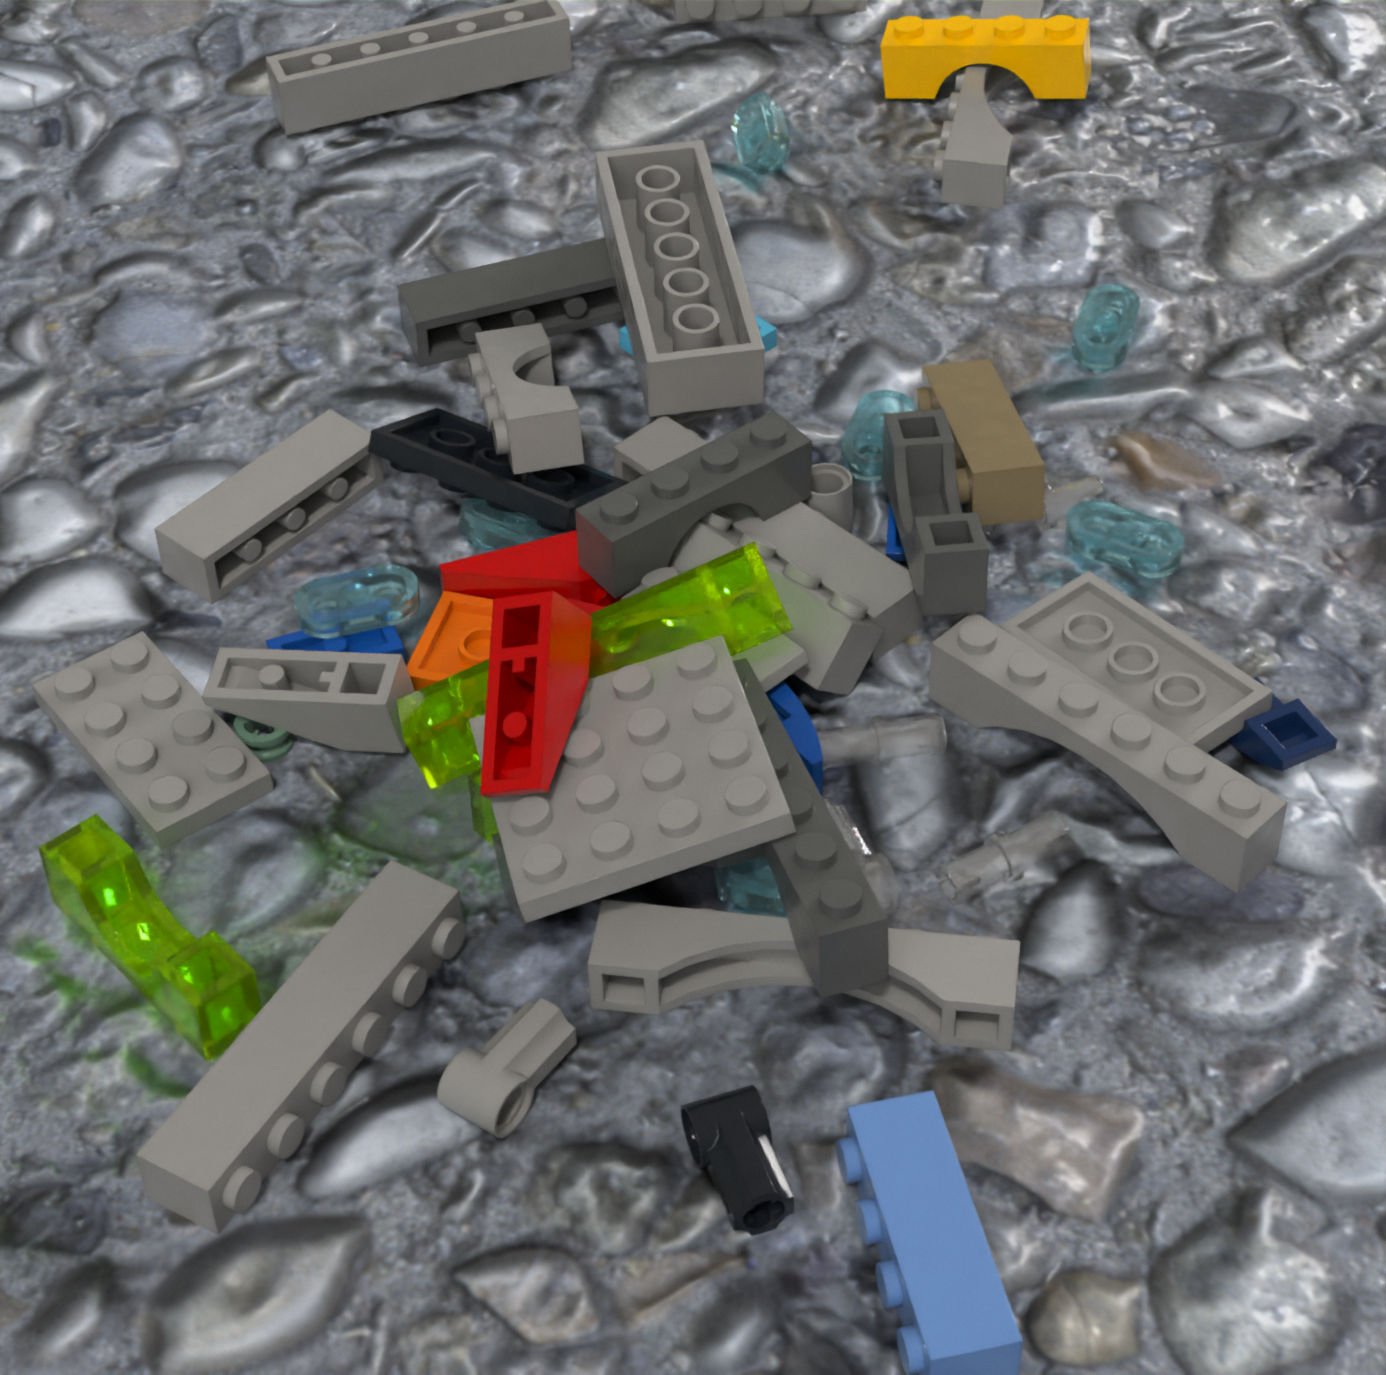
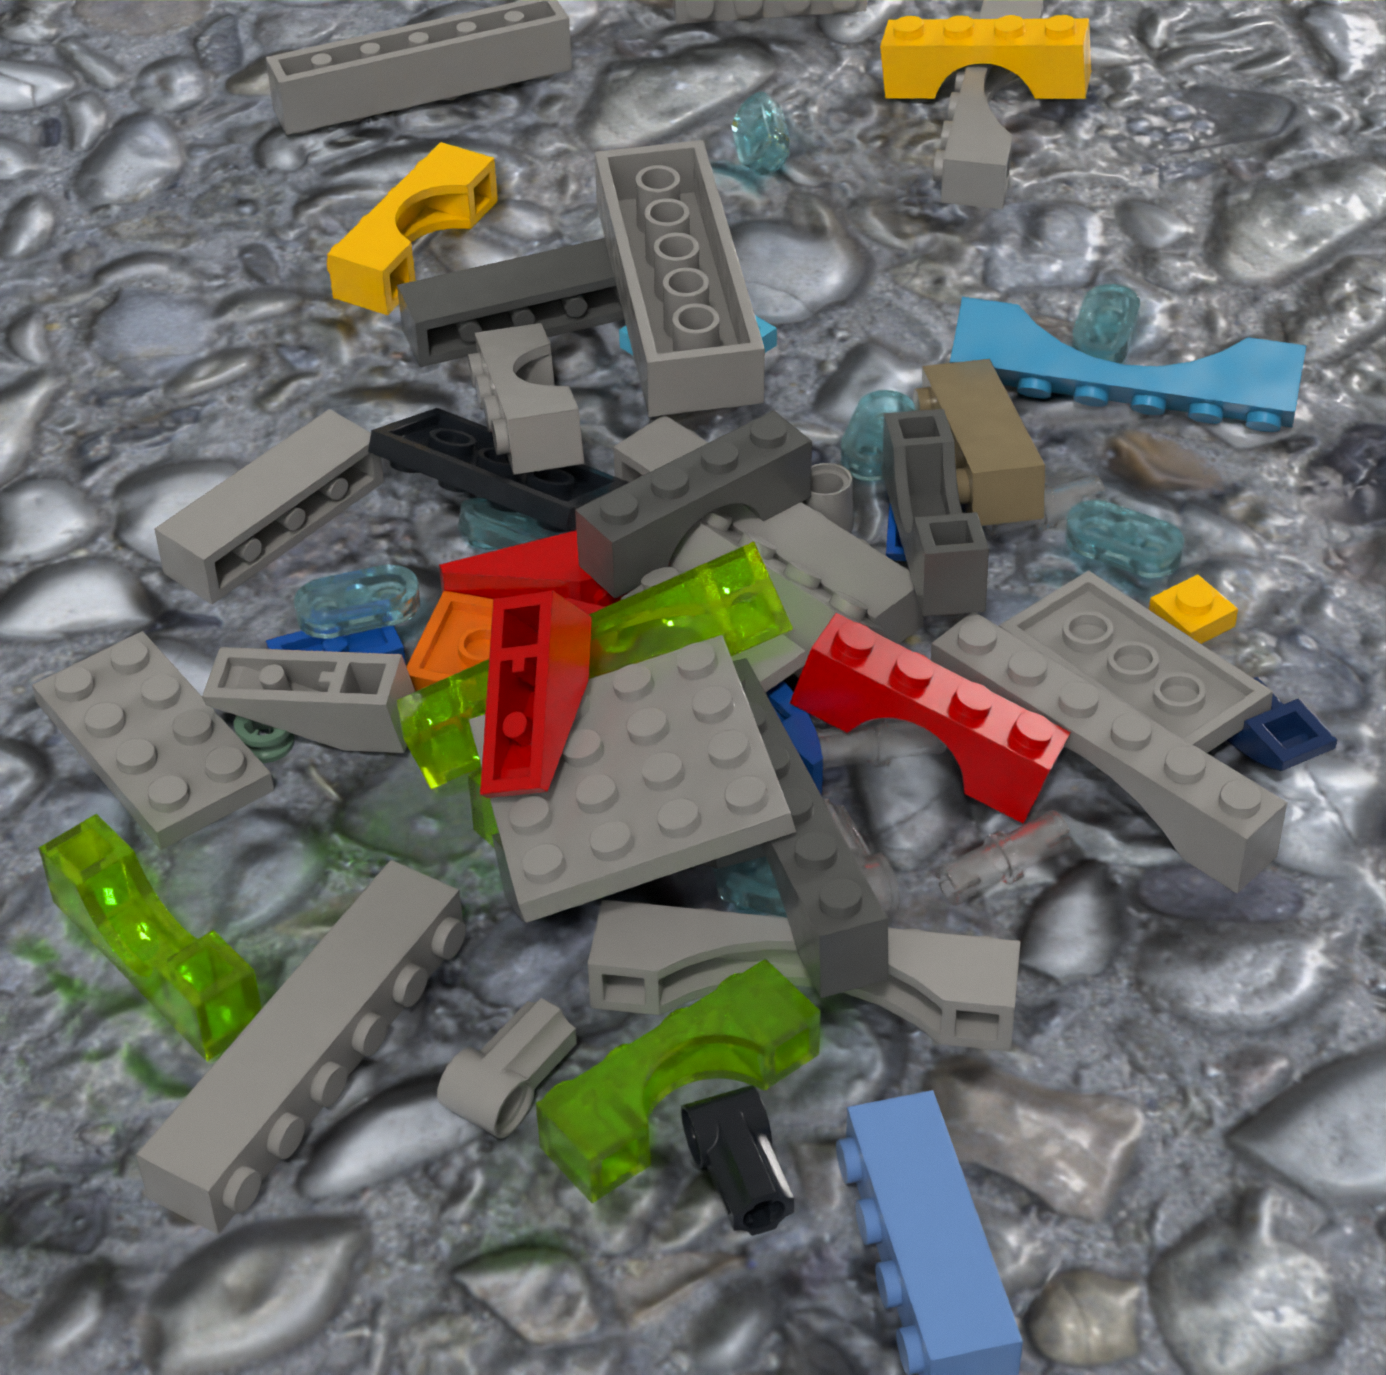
(442, 192): none -> yellow arch
(744, 1031): none -> clear neon green arch
(998, 744): none -> red arch
(1195, 609): none -> yellow plate
(1245, 382): none -> dark azure arch

